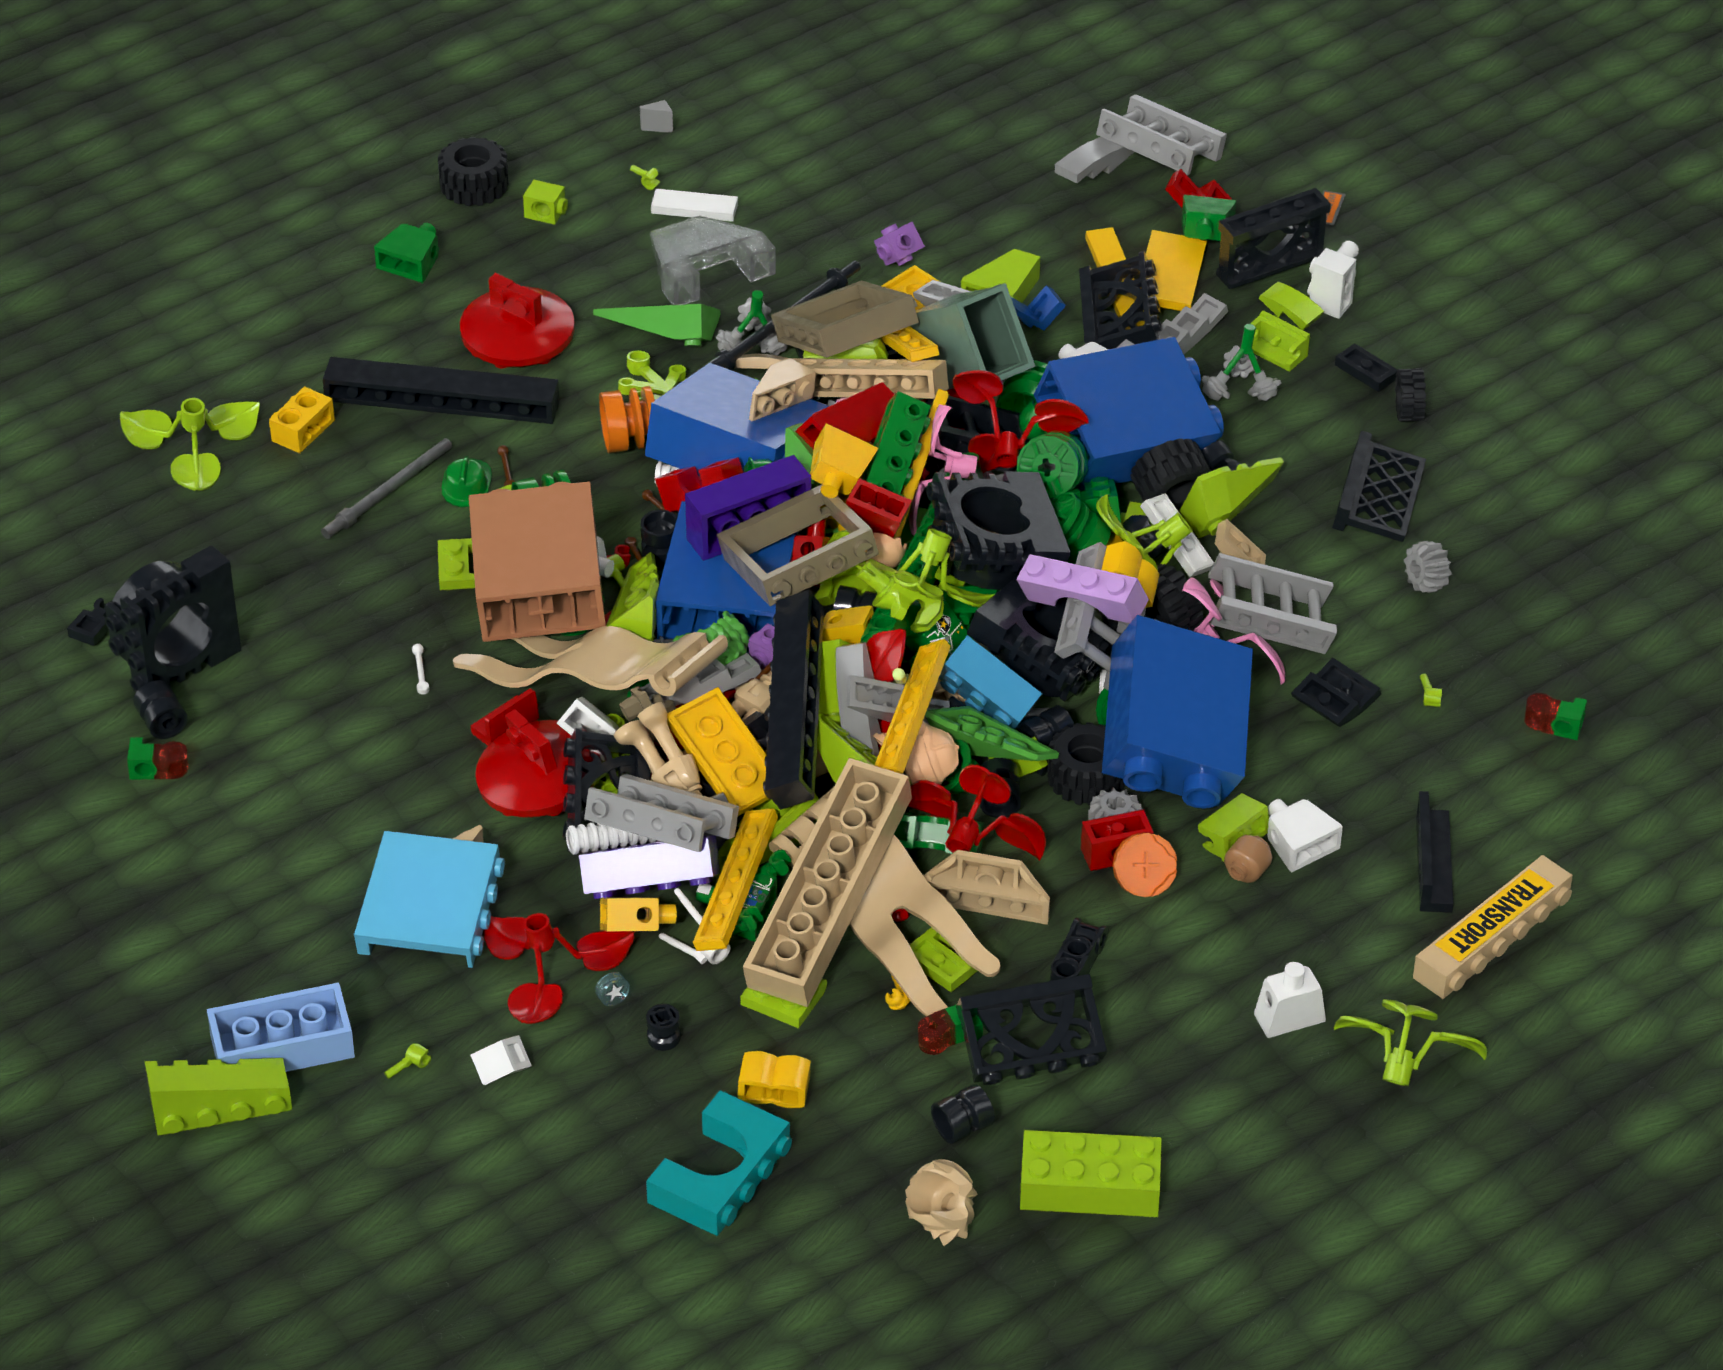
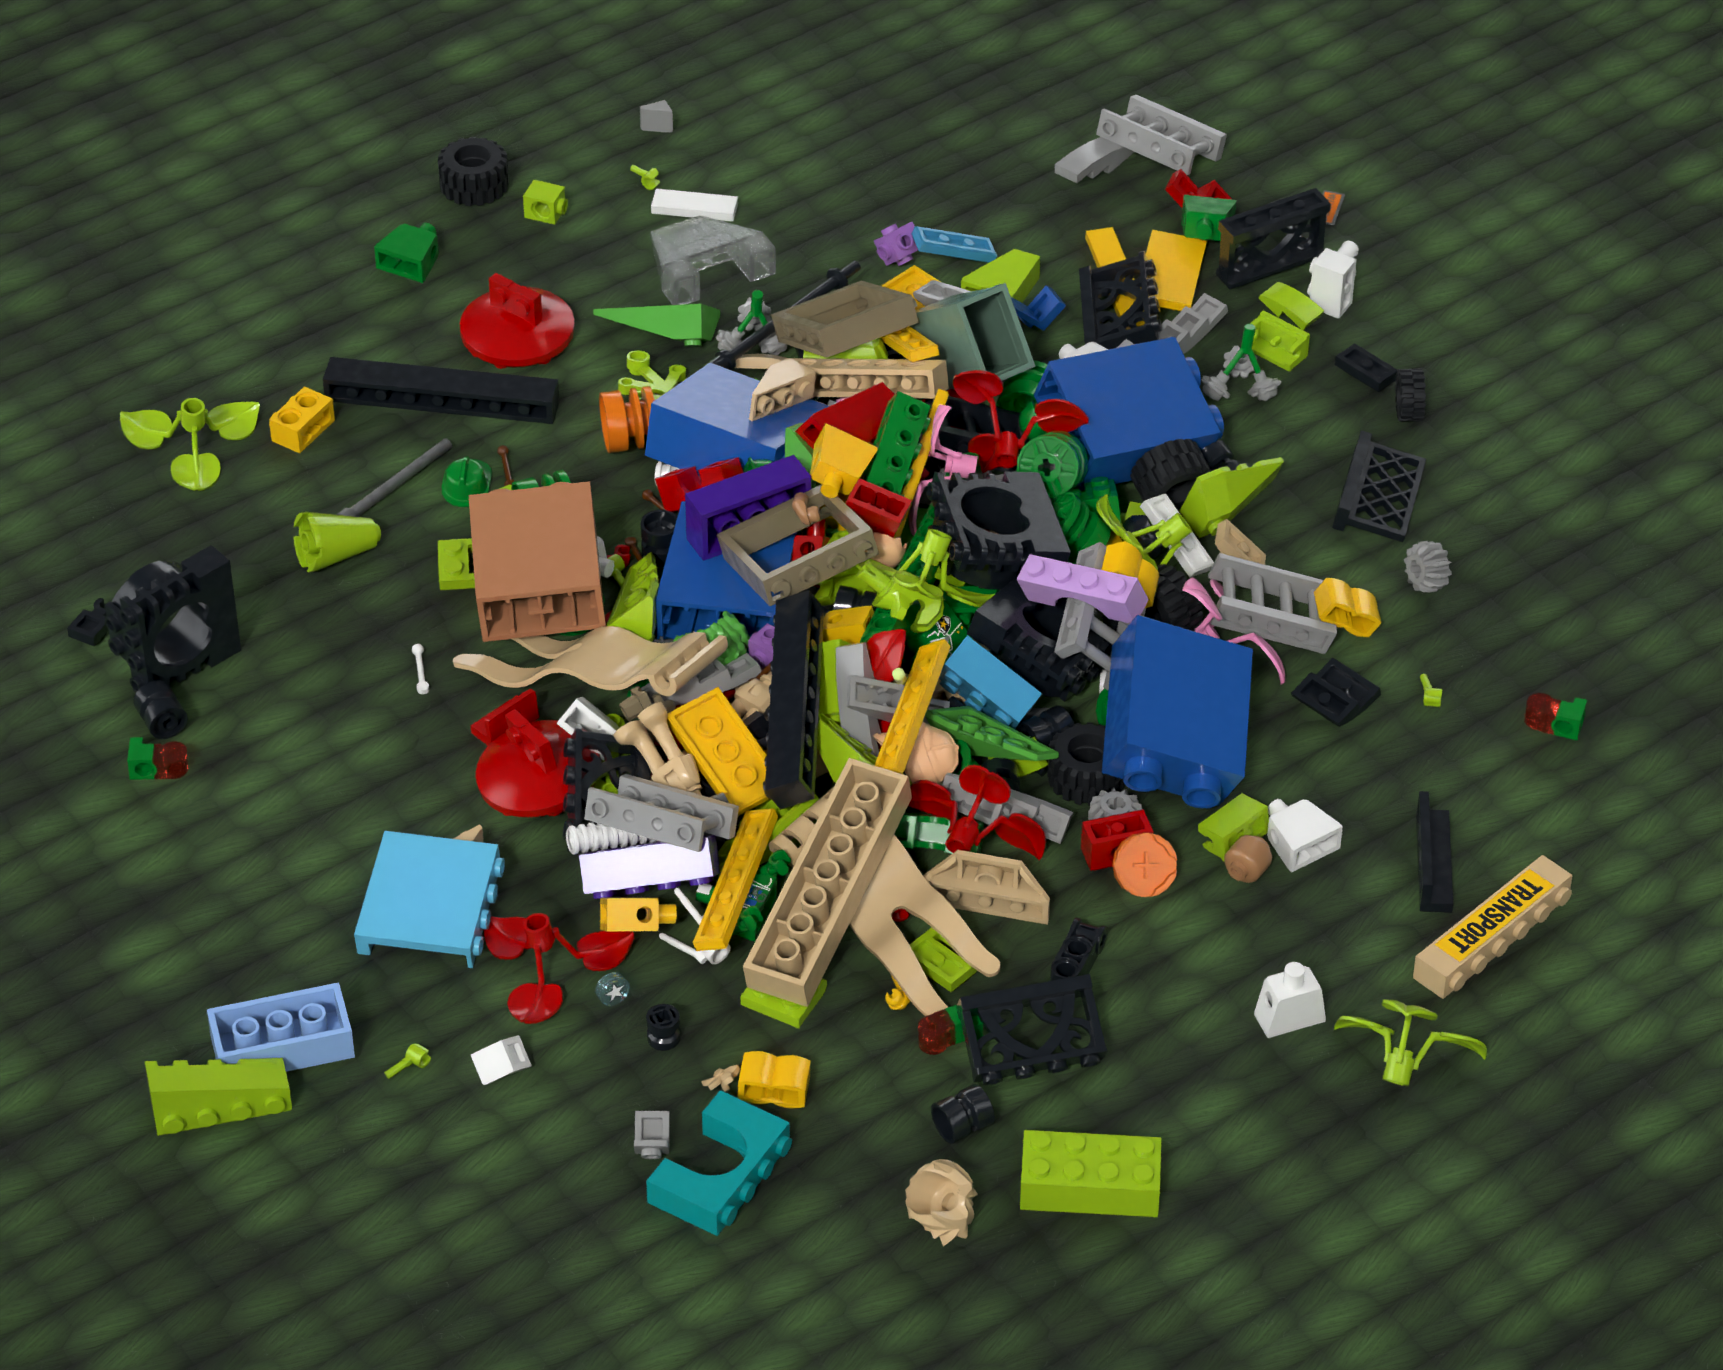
(332, 538): none -> lime cone
(652, 1133): none -> light grey bracket
(722, 1077): none -> tan plant
(805, 514): none -> medium nougat arm
(953, 244): none -> dark azure tile
(1051, 818): none -> light grey slope
(1347, 607): none -> yellow brick

